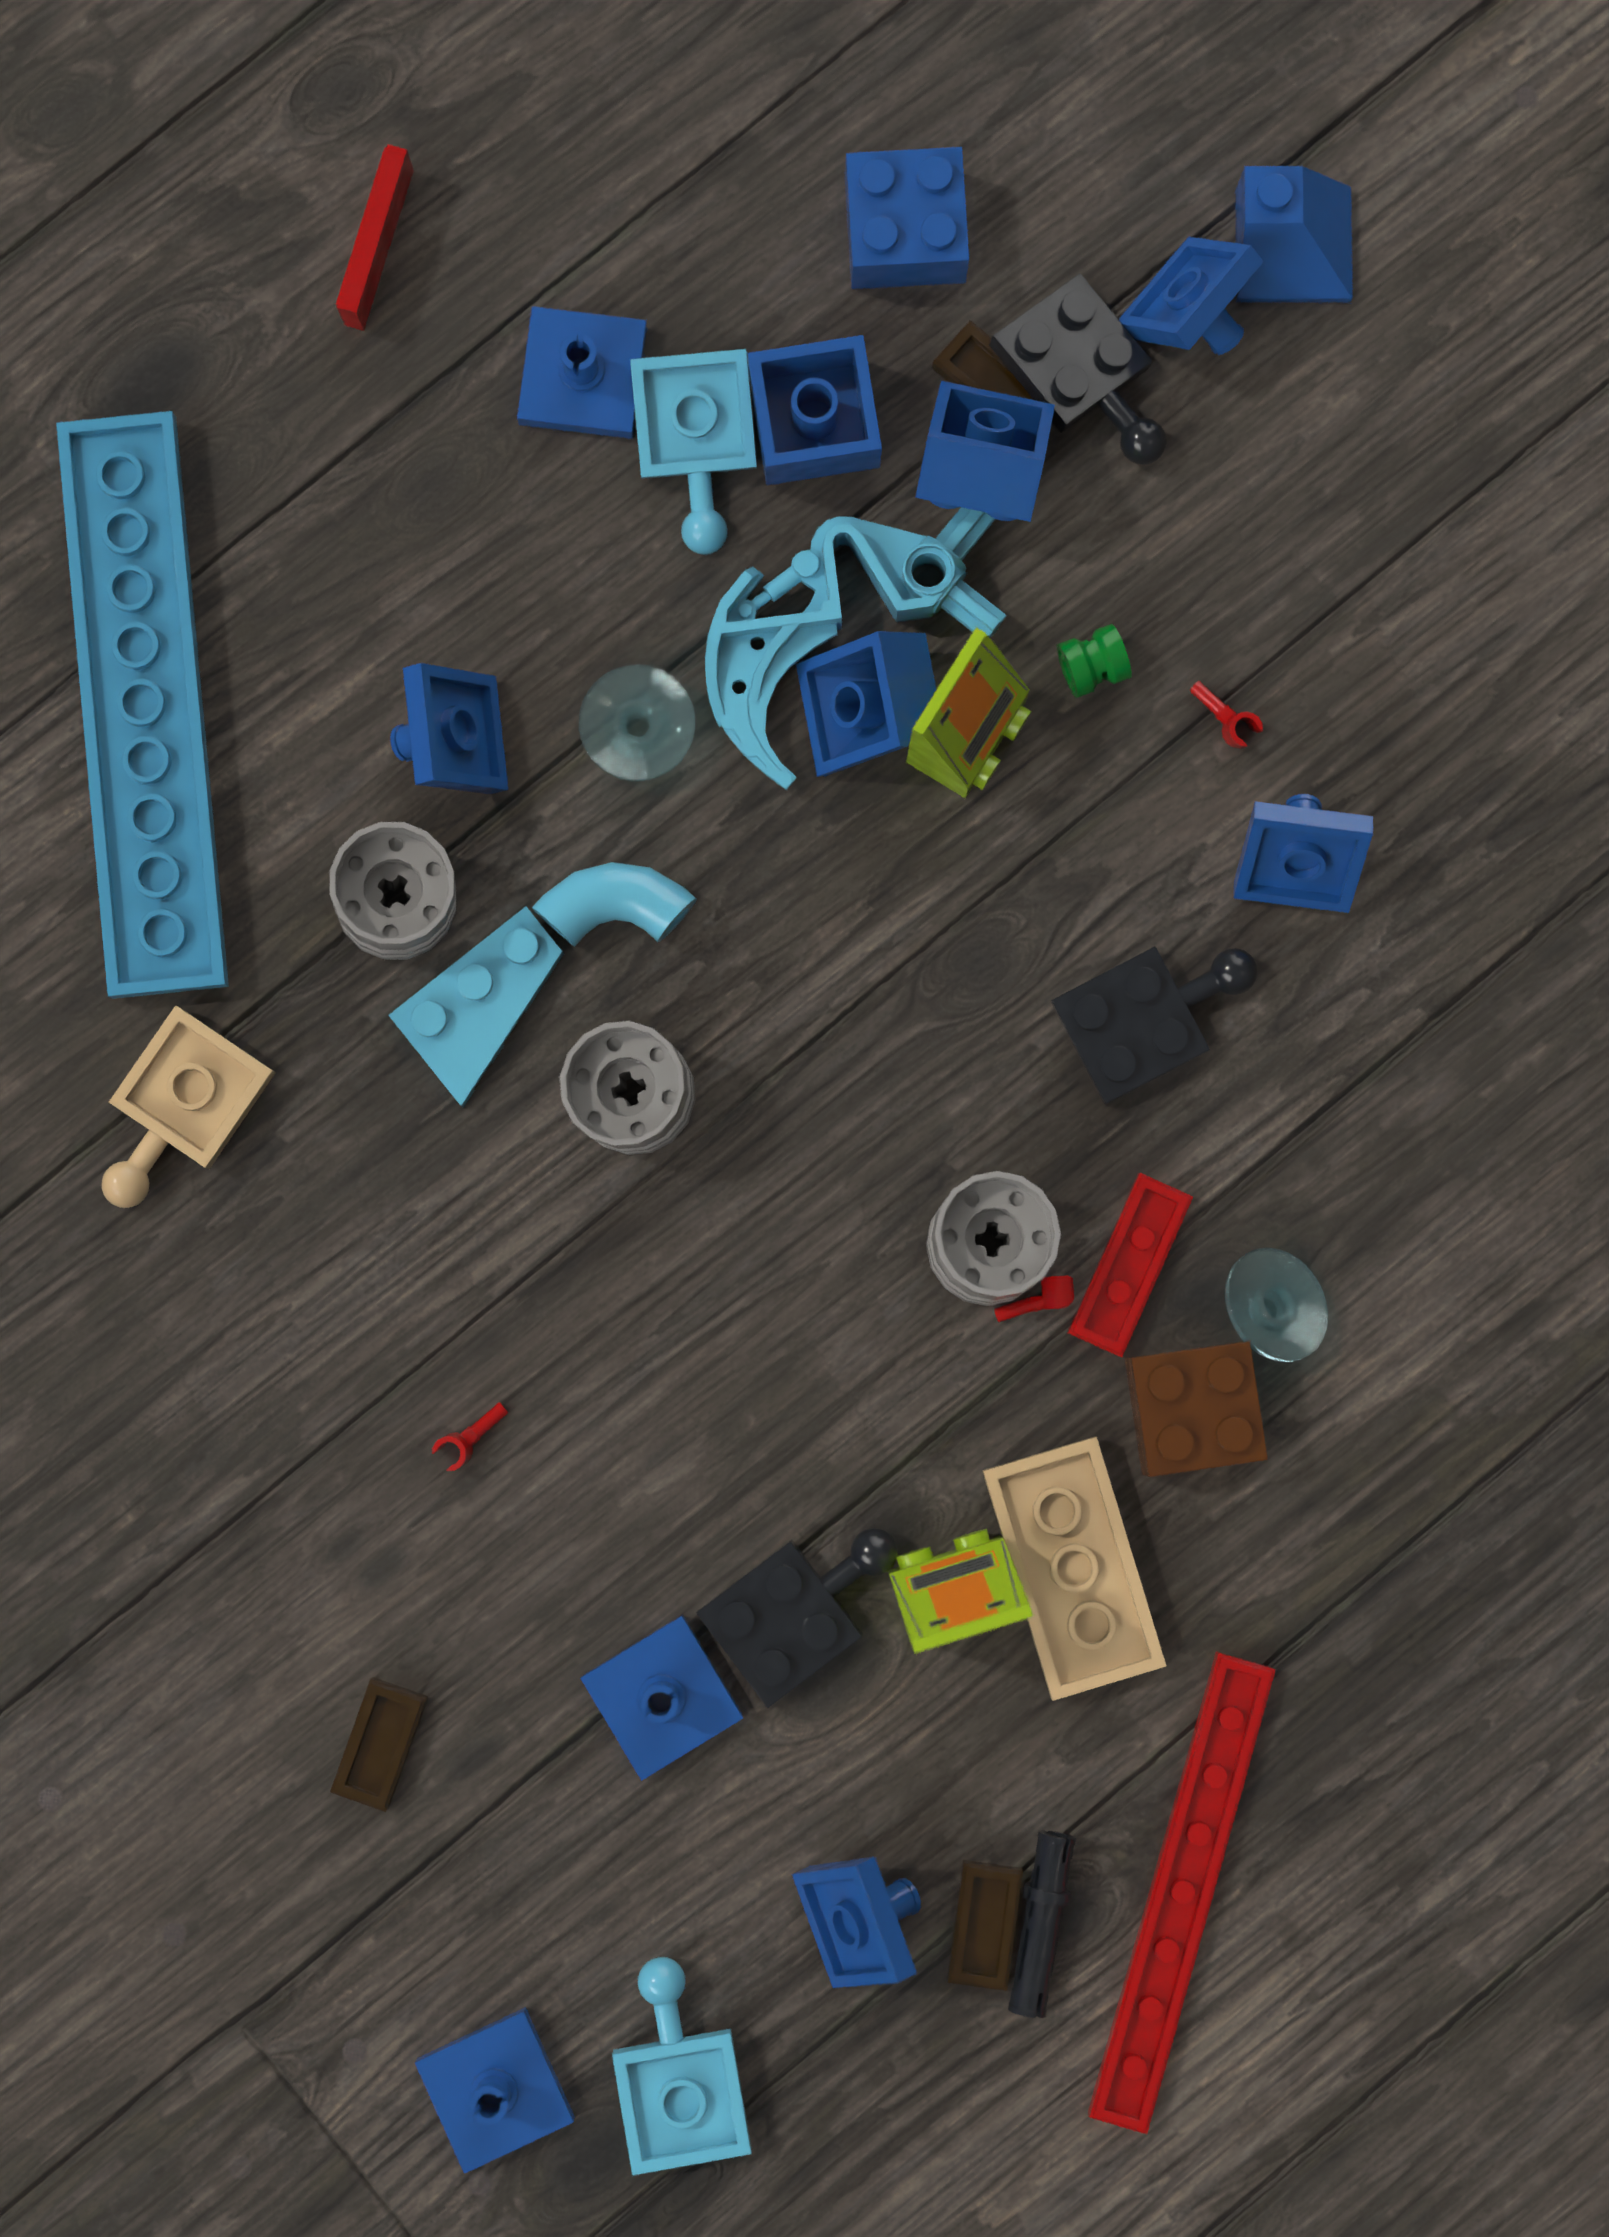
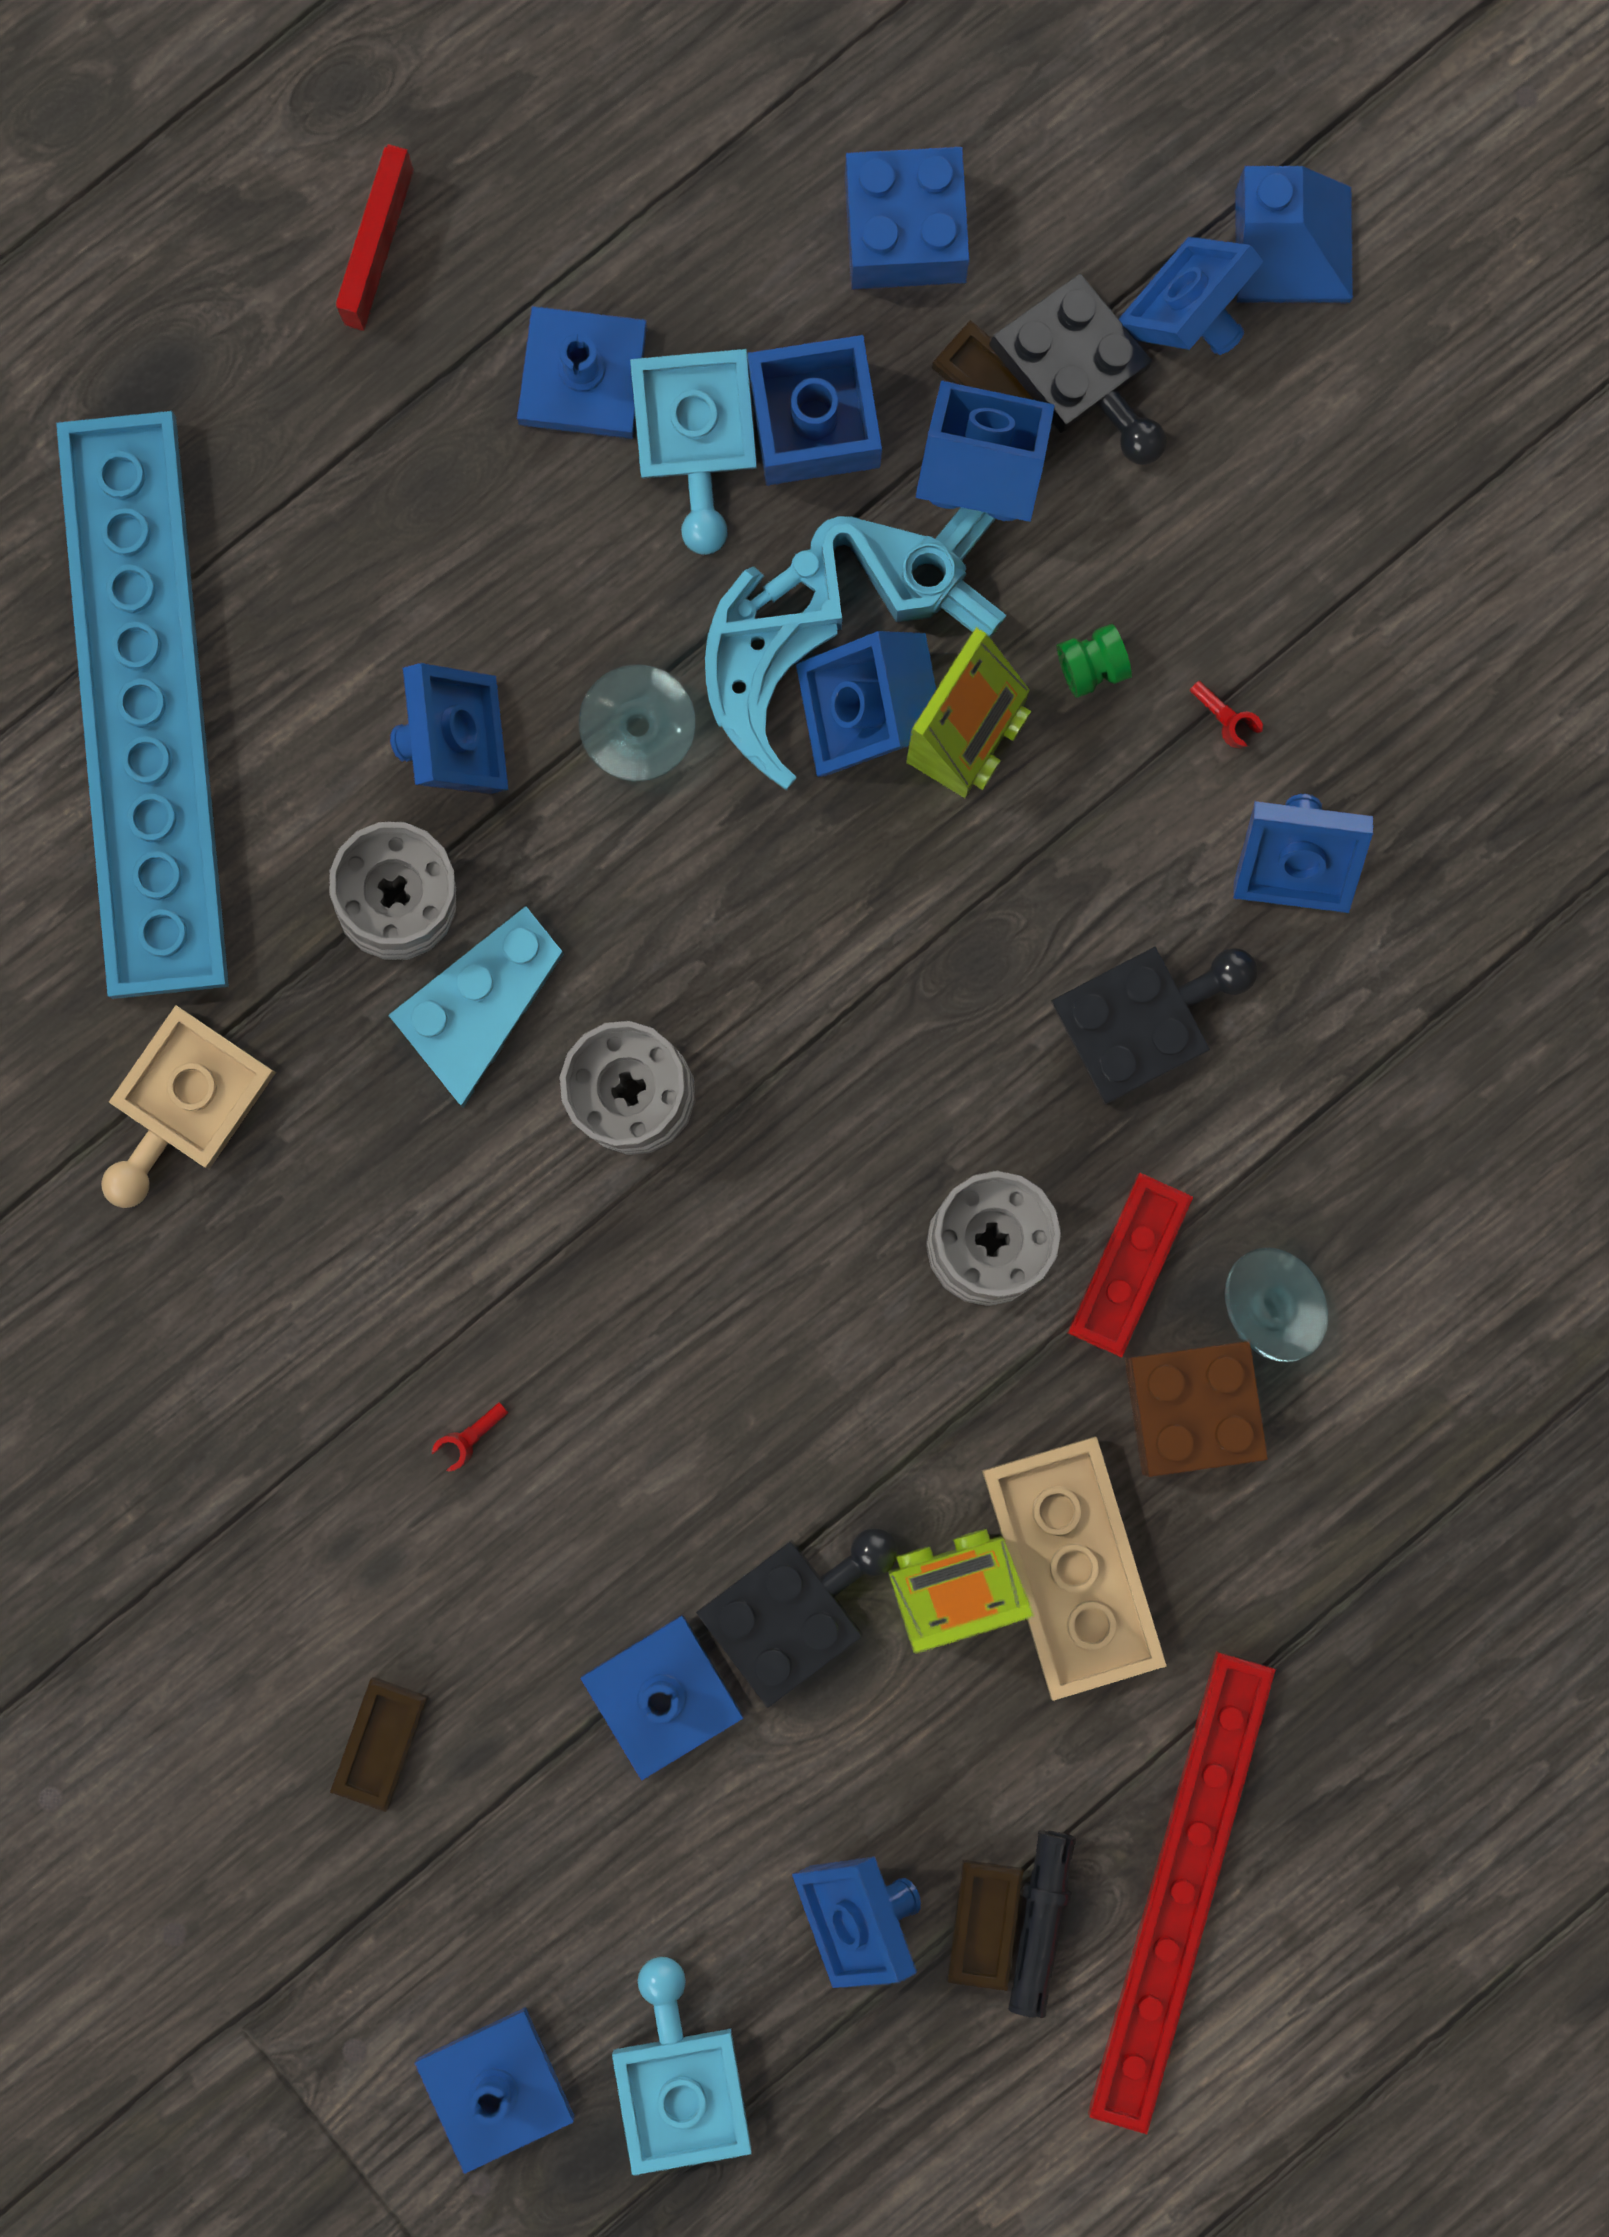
(611, 894): medium azure cylinder -> none
(1056, 1294): red hand -> none

